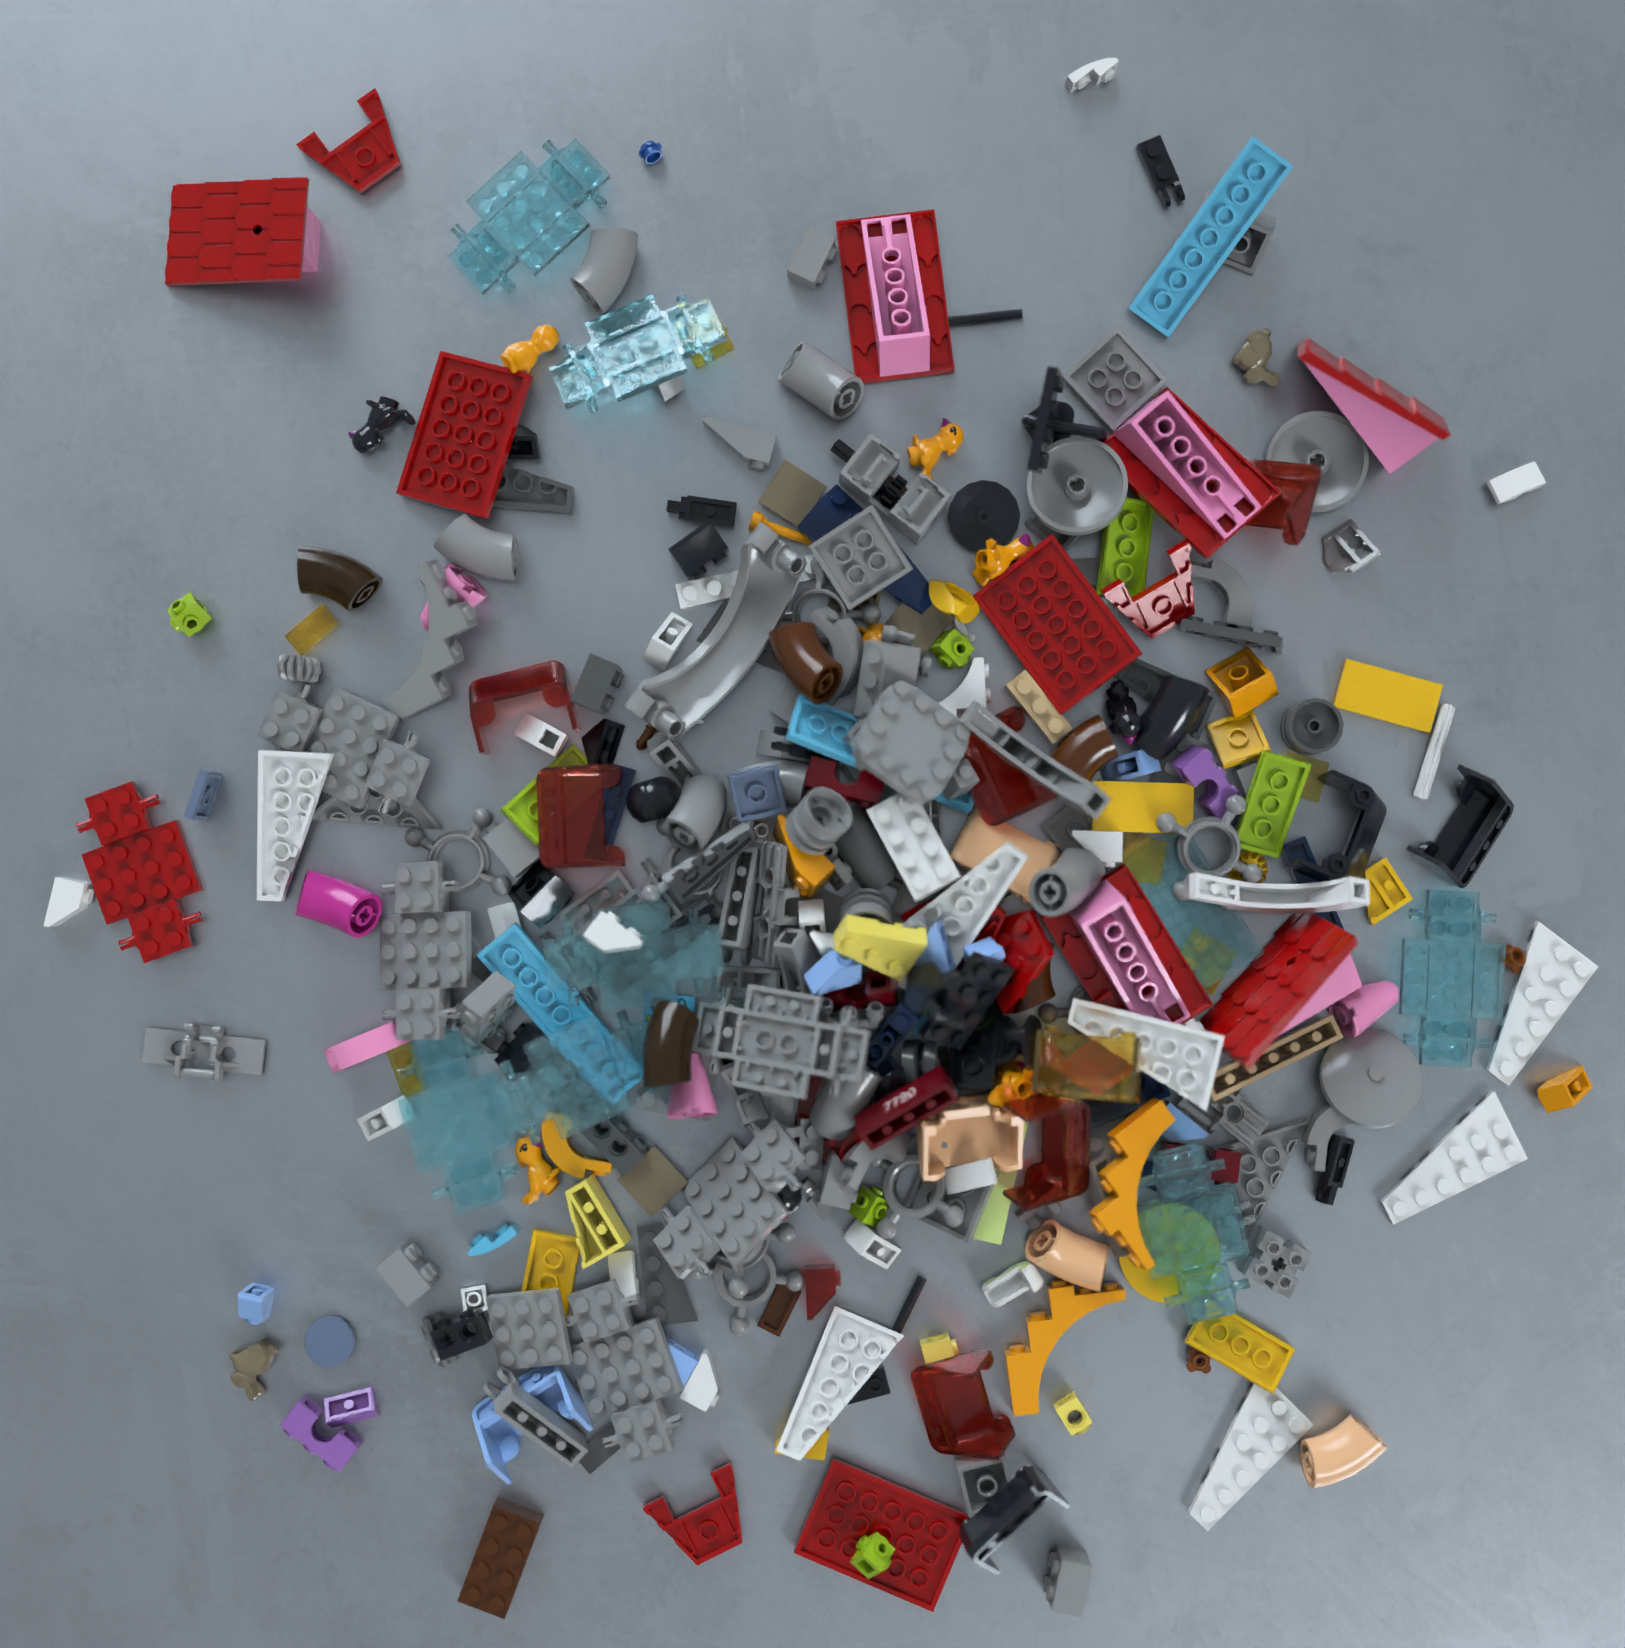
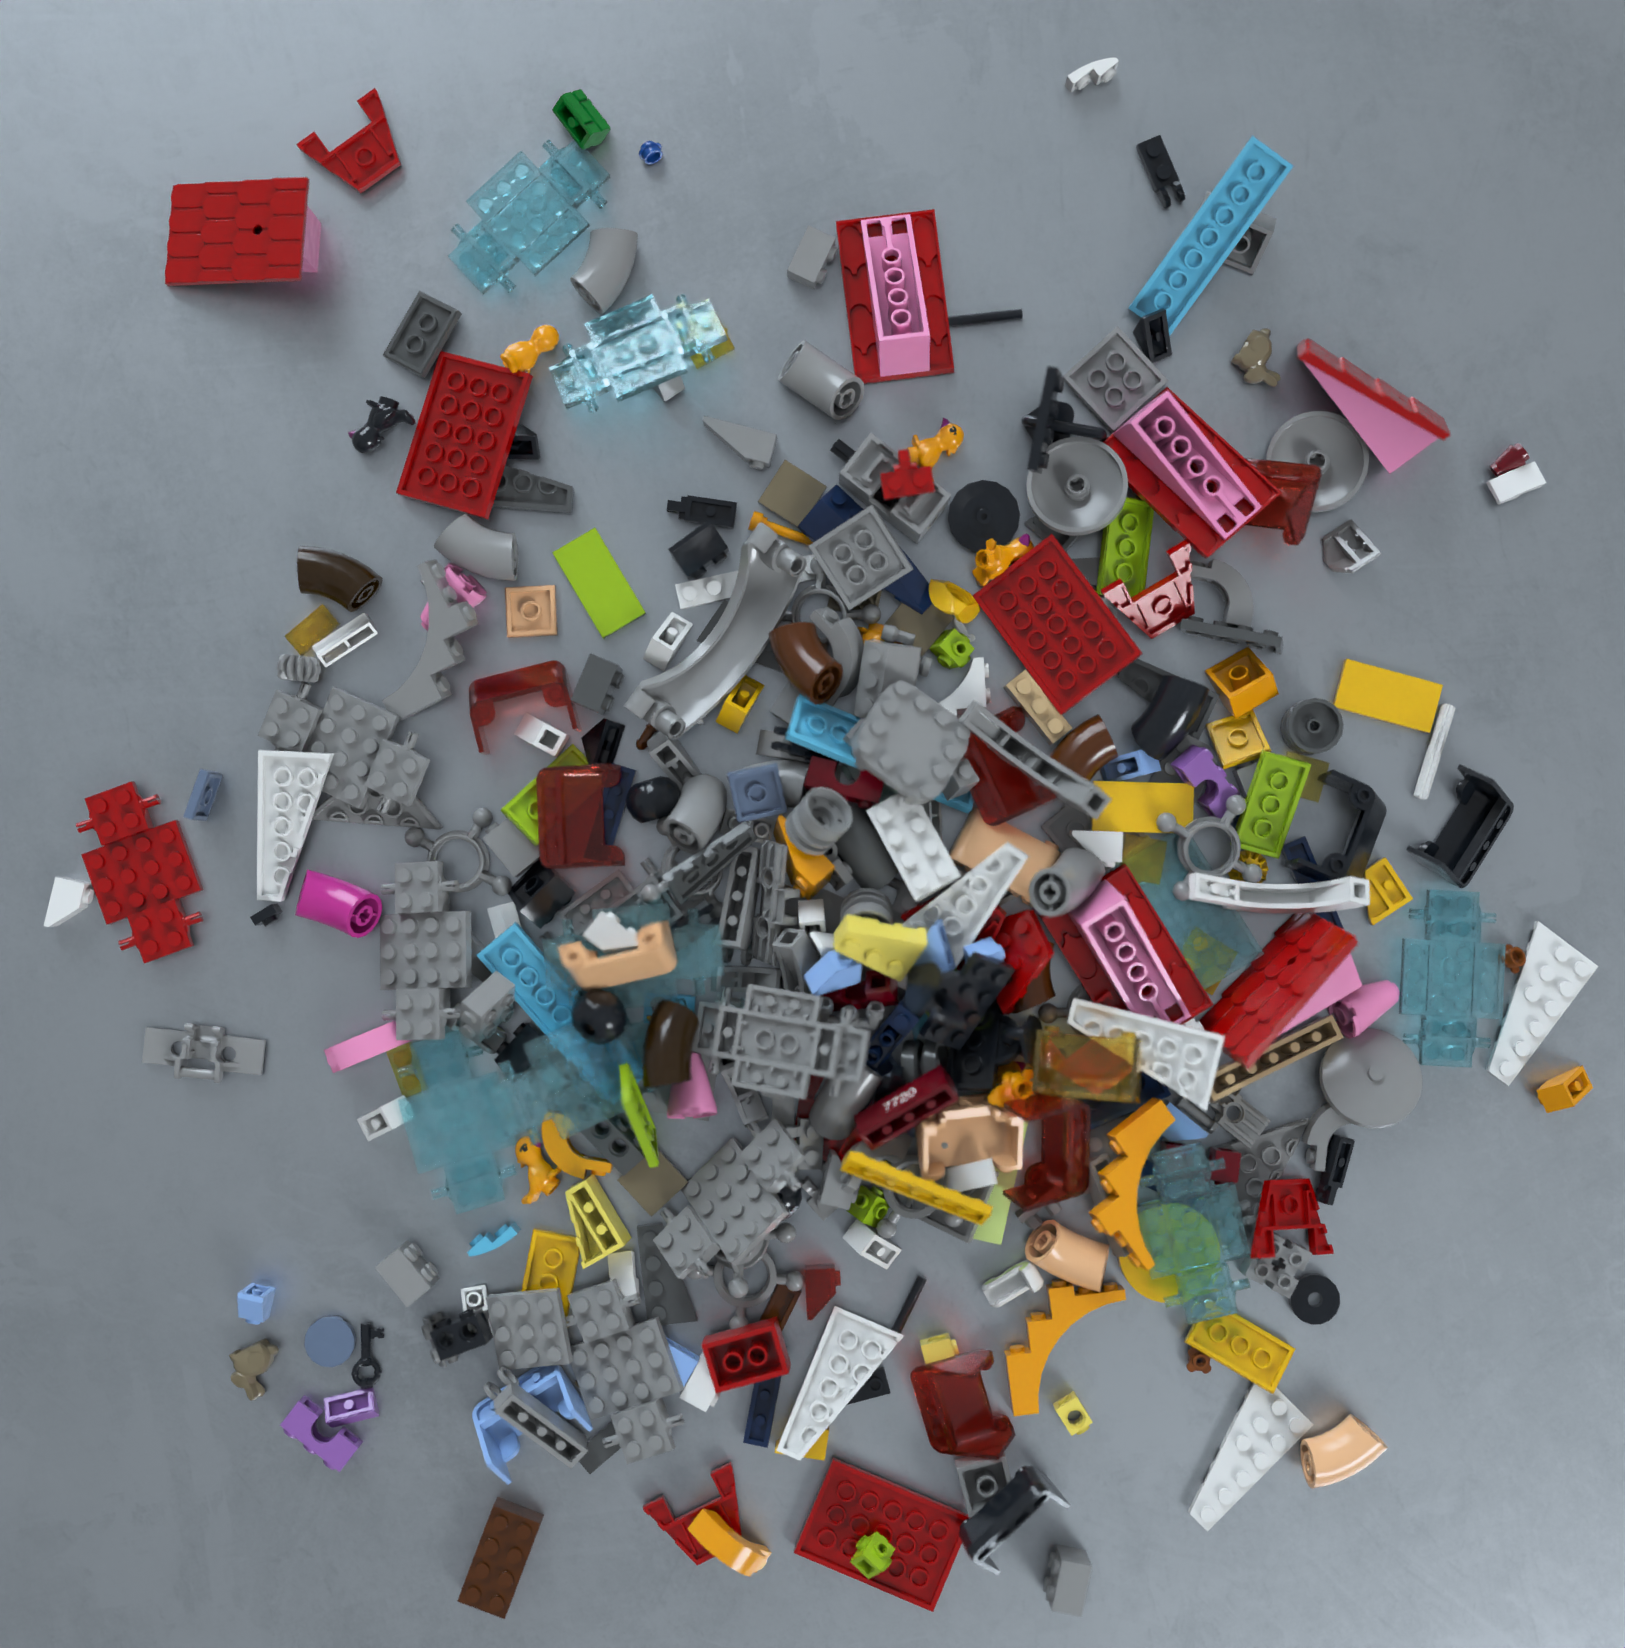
(188, 614): lime brick -> none
(267, 915): none -> black plate
(345, 639): none -> white piece
(366, 1359): none -> black piece
(422, 334): none -> dark grey tile
(531, 611): none -> light nougat tile
(581, 119): none -> green brick
(599, 583): none -> lime tile
(599, 1016): none -> black piece
(639, 1115): none -> lime tile
(653, 958): none -> light nougat windscreen
(727, 1544): none -> light orange arch
(739, 704): none -> yellow slope
(746, 1355): none -> red brick
(762, 1412): none -> dark blue plate
(906, 479): none -> red hinge
(916, 1188): none -> yellow plate
(1122, 712): black animal -> none
(1153, 336): none -> black slope
(1288, 1206): none -> red wing
(1328, 1303): none -> black tile
(1464, 1157): white wing -> none
(1510, 459): none -> dark red cone

